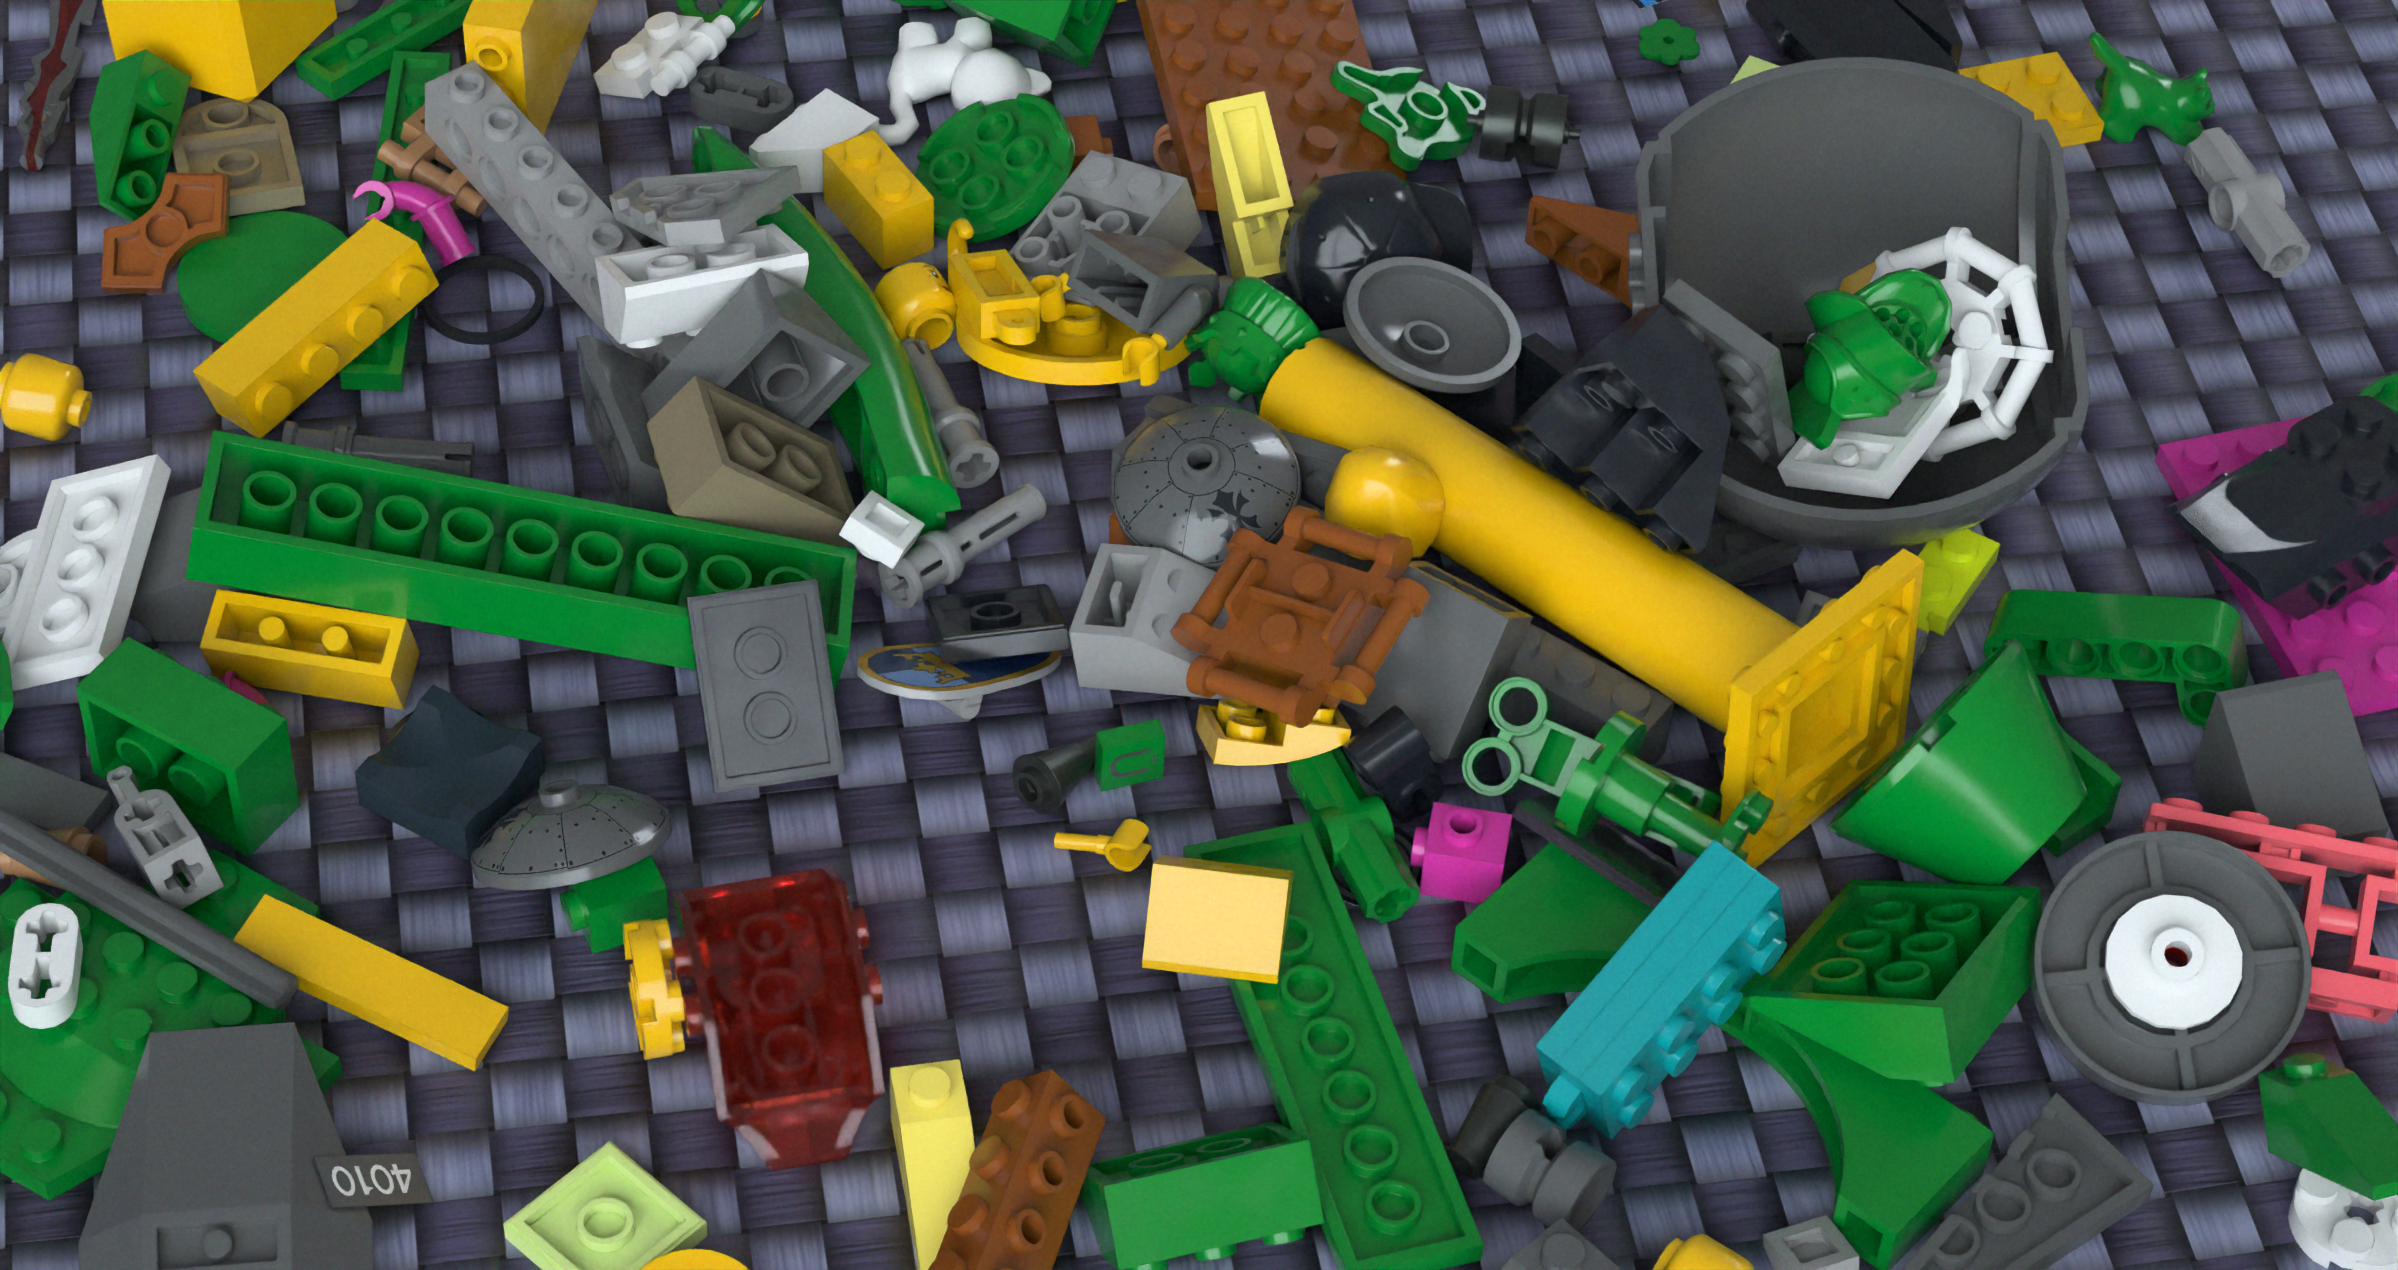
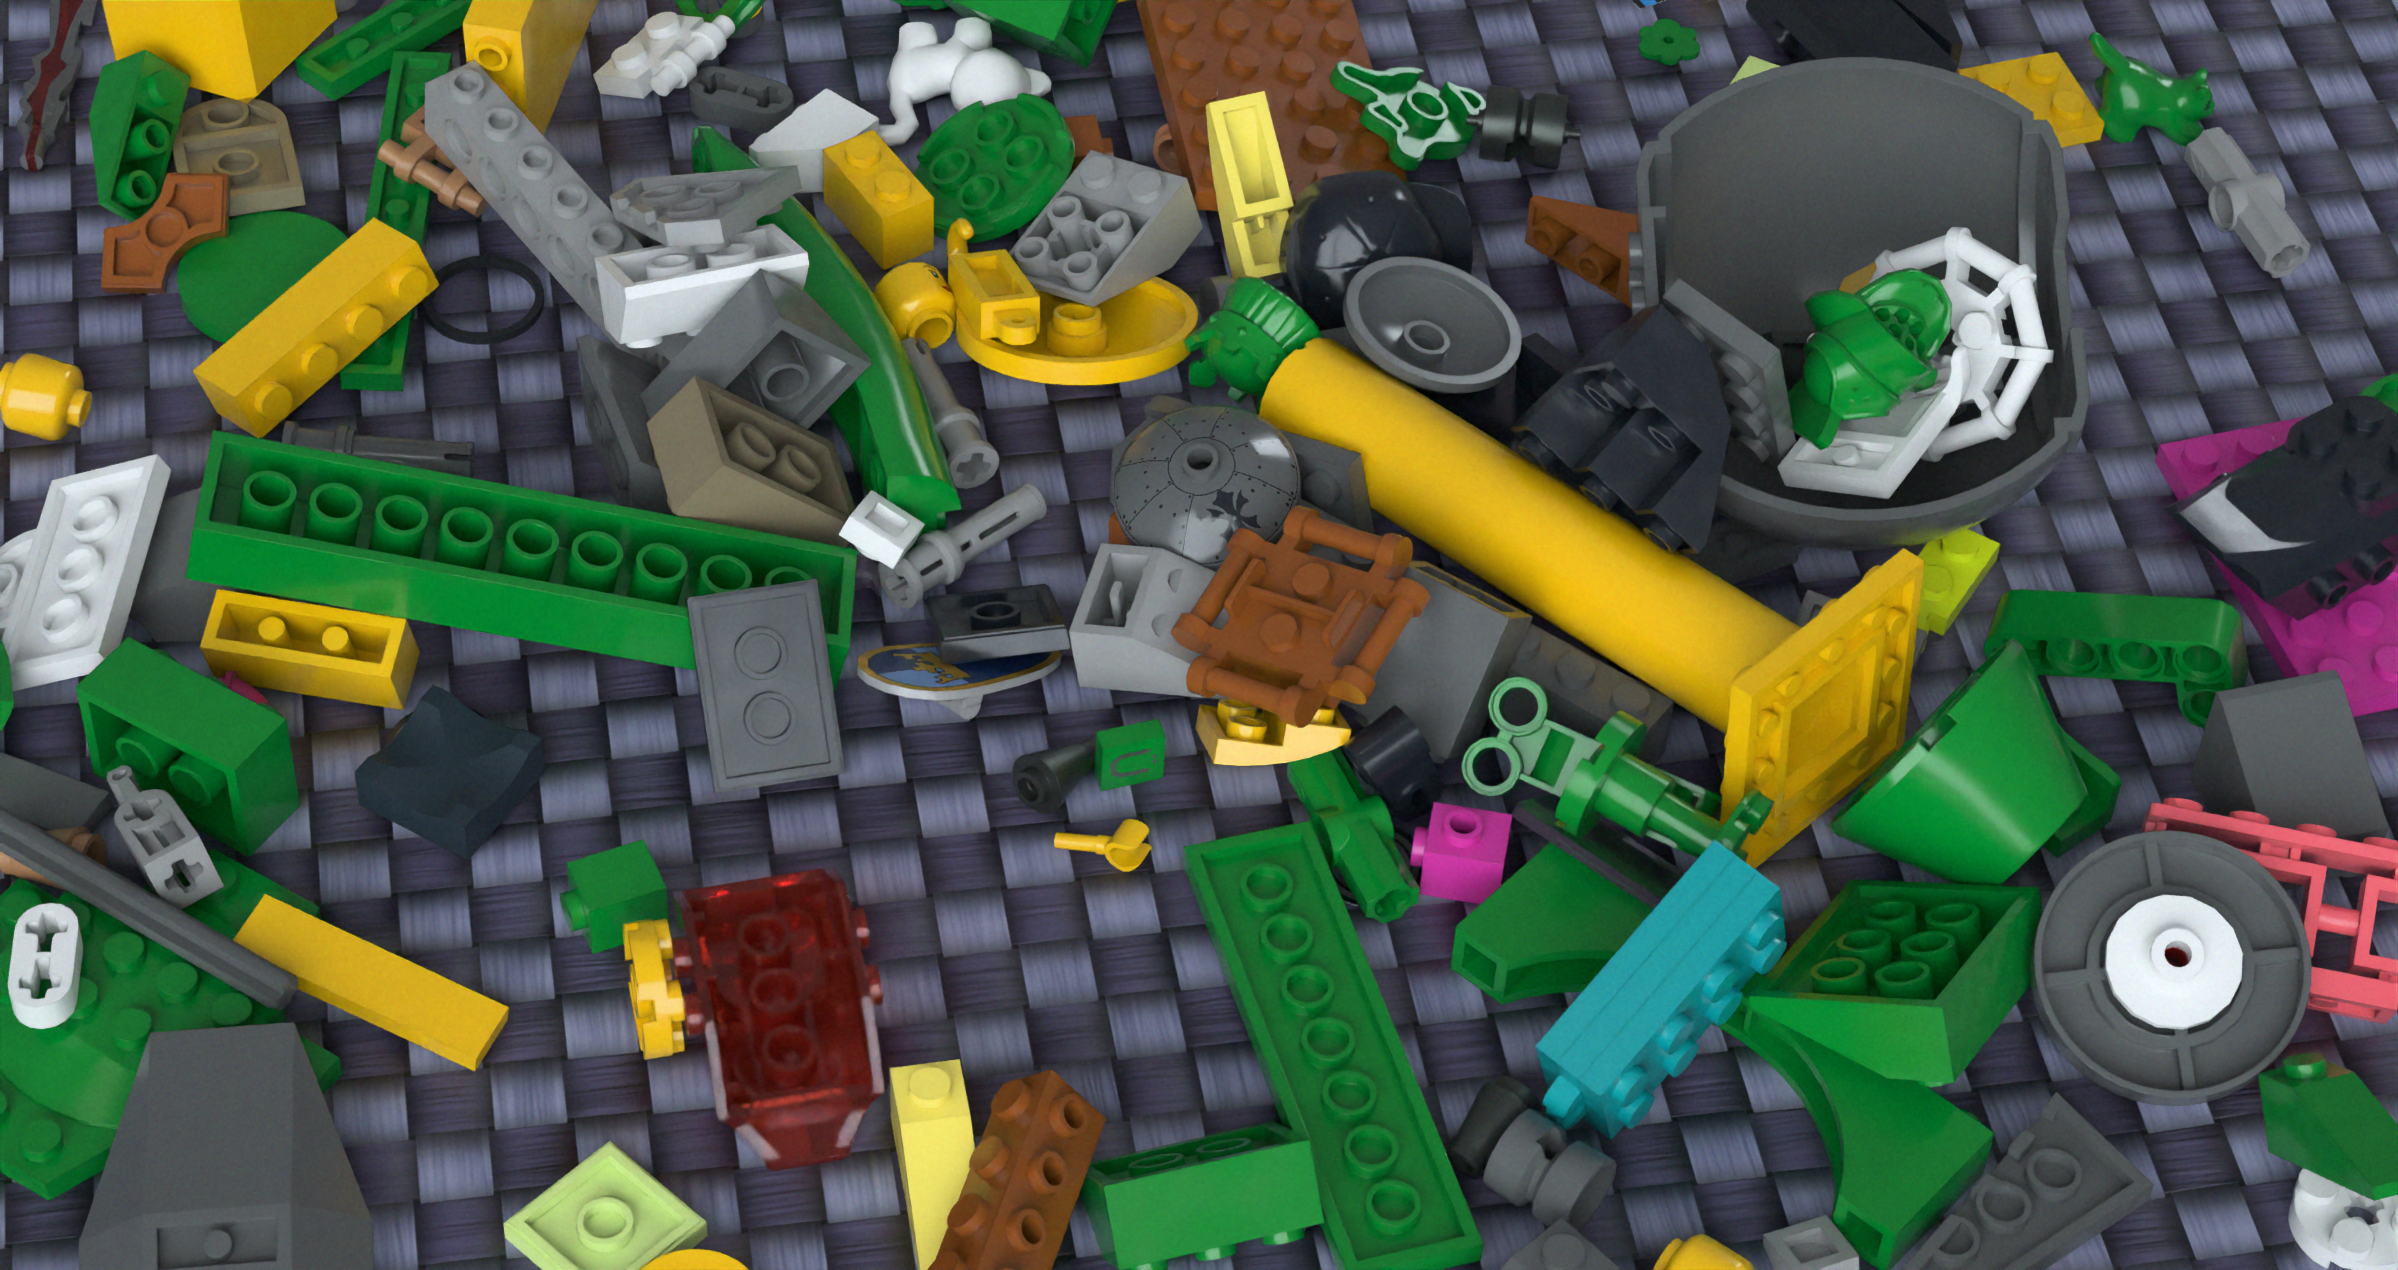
(373, 1180): dark grey sticker -> none
(429, 208): dark pink piece -> none
(569, 836): dark grey dish -> none
(1140, 284): dark grey torso -> none
(1217, 918): yellow slope -> none
(1385, 494): yellow piece -> none

